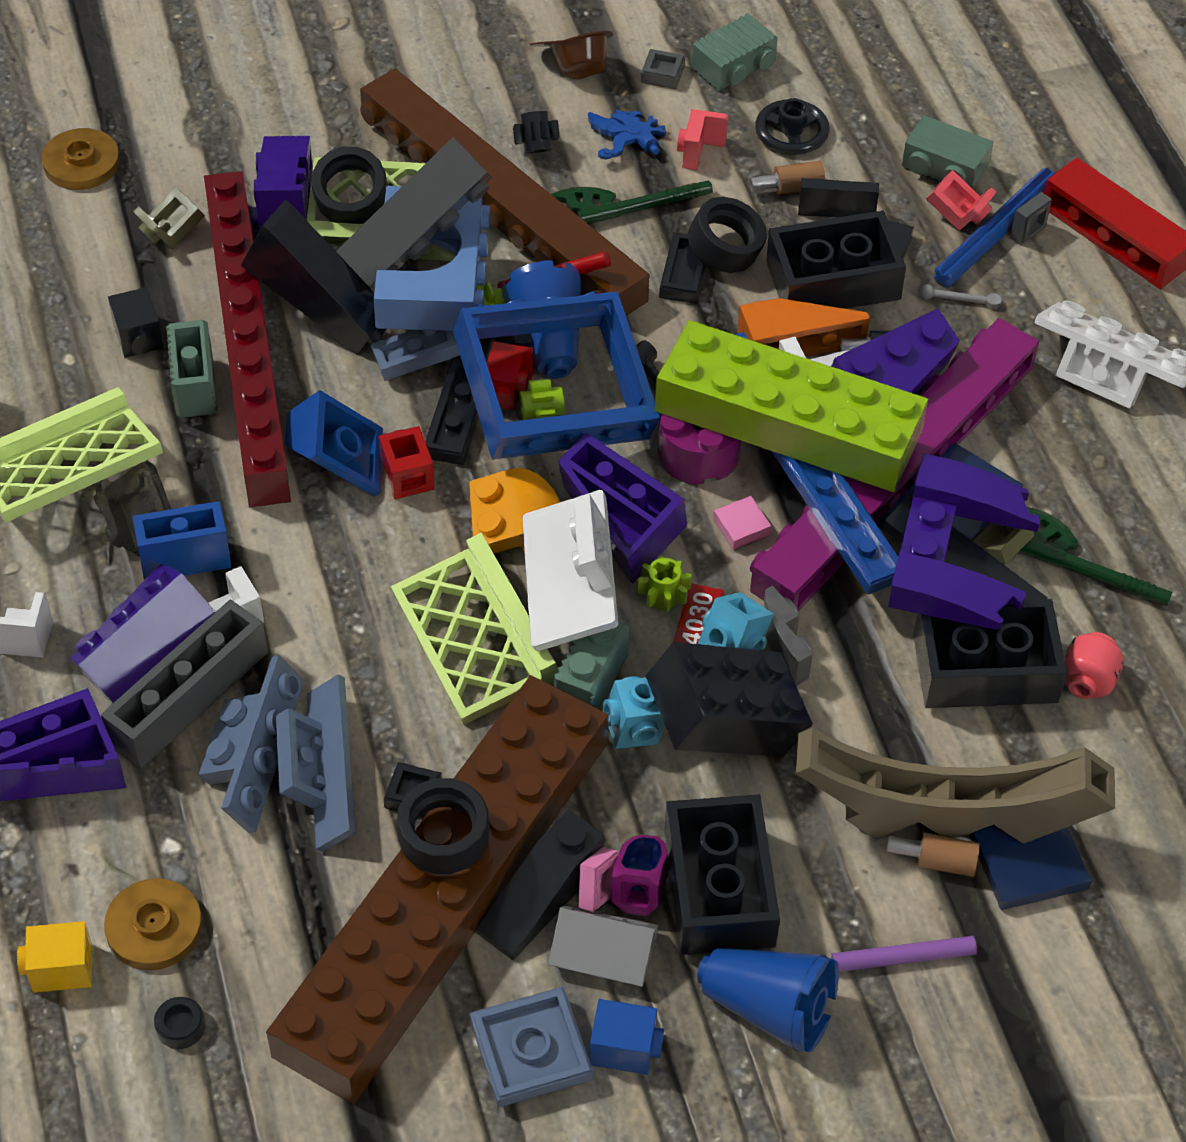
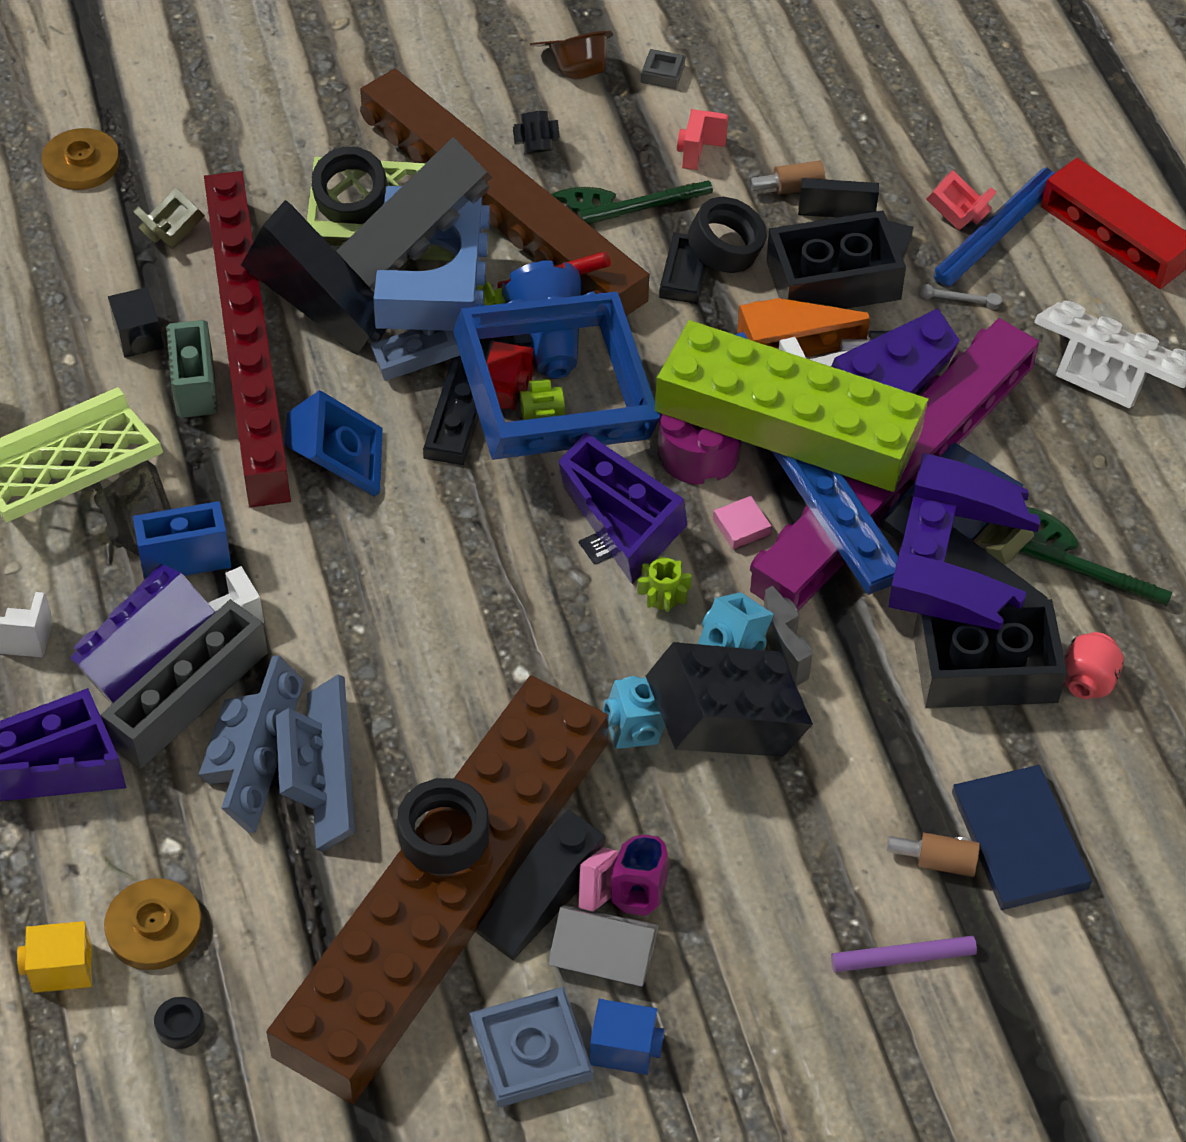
(282, 174): dark purple wedge -> none
(403, 781): black tile -> none
(407, 462): red brick -> none
(501, 502): light orange slope -> none
(502, 604): yellowish green fence -> none
(569, 571): white bracket -> none
(593, 665): sand green brick -> none
(627, 129): blue piece -> none
(647, 355): black hand -> none
(699, 602): red sticker -> none
(721, 874): black brick -> none
(734, 52): sand green brick -> none
(773, 991): blue cone -> none
(792, 119): black piece -> none
(940, 148): sand green brick -> none
(957, 801): dark tan arch -> none
(1030, 218): dark grey tile -> none

